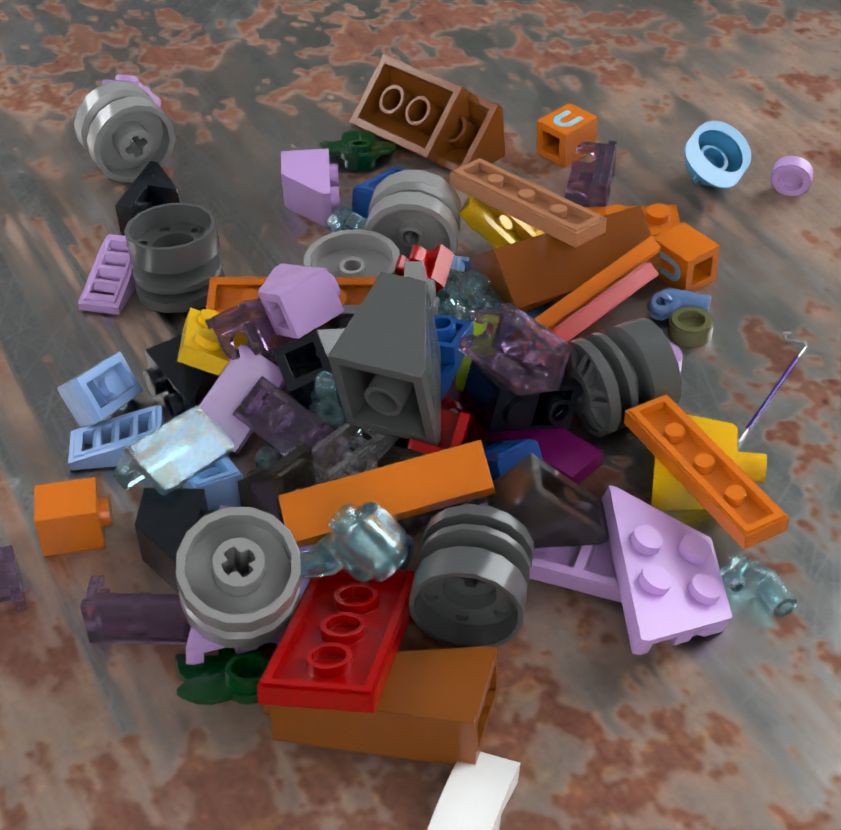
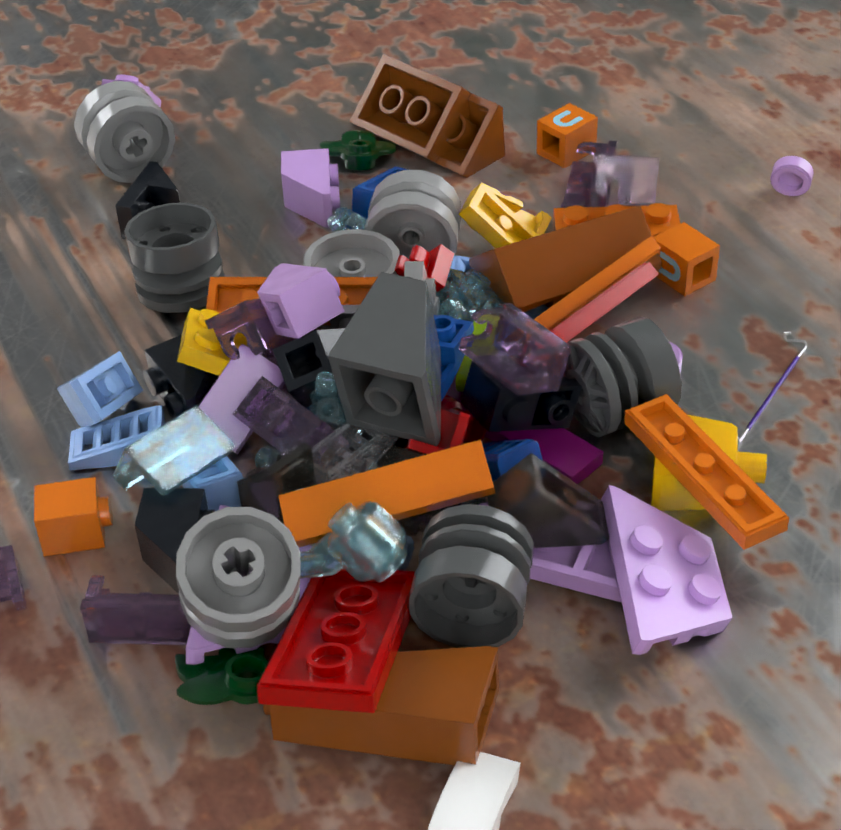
(109, 274): lavender slope -> none
(528, 202): nougat tile -> none
(635, 176): none -> hinge
(668, 300): medium blue arm -> none
(690, 326): olive tile -> none
(717, 155): piece -> none
(765, 581): clear light blue arm -> none

